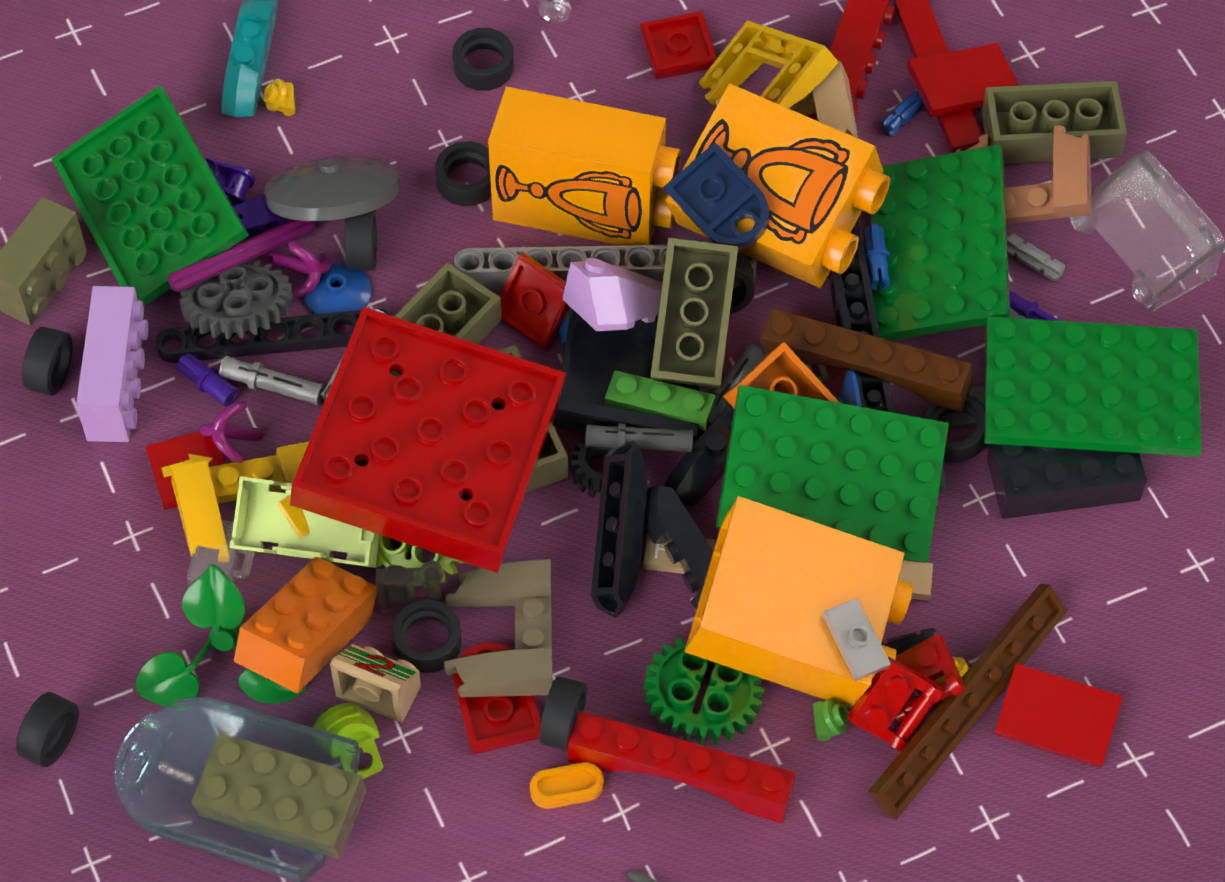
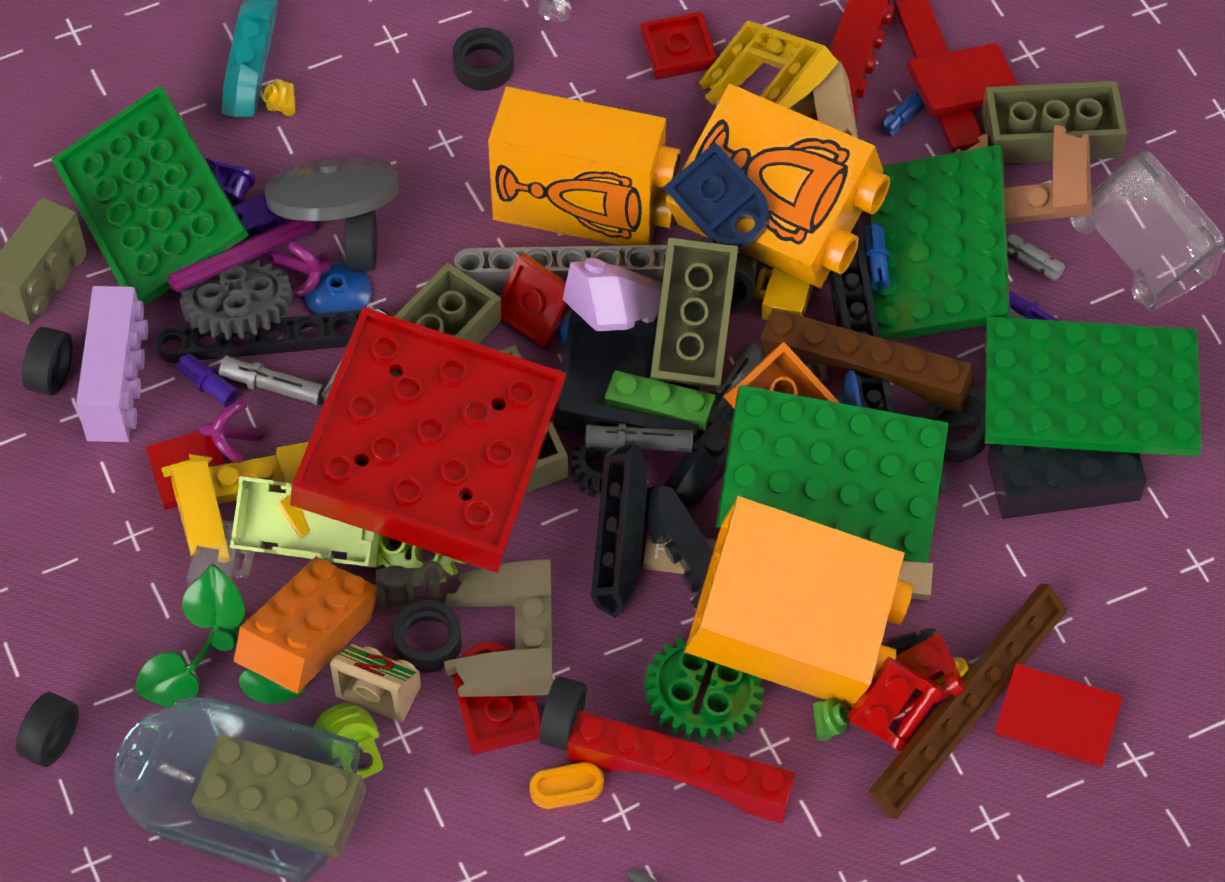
(463, 153): black tyre -> none
(782, 293): none -> yellow piece
(856, 639): light grey plate -> none

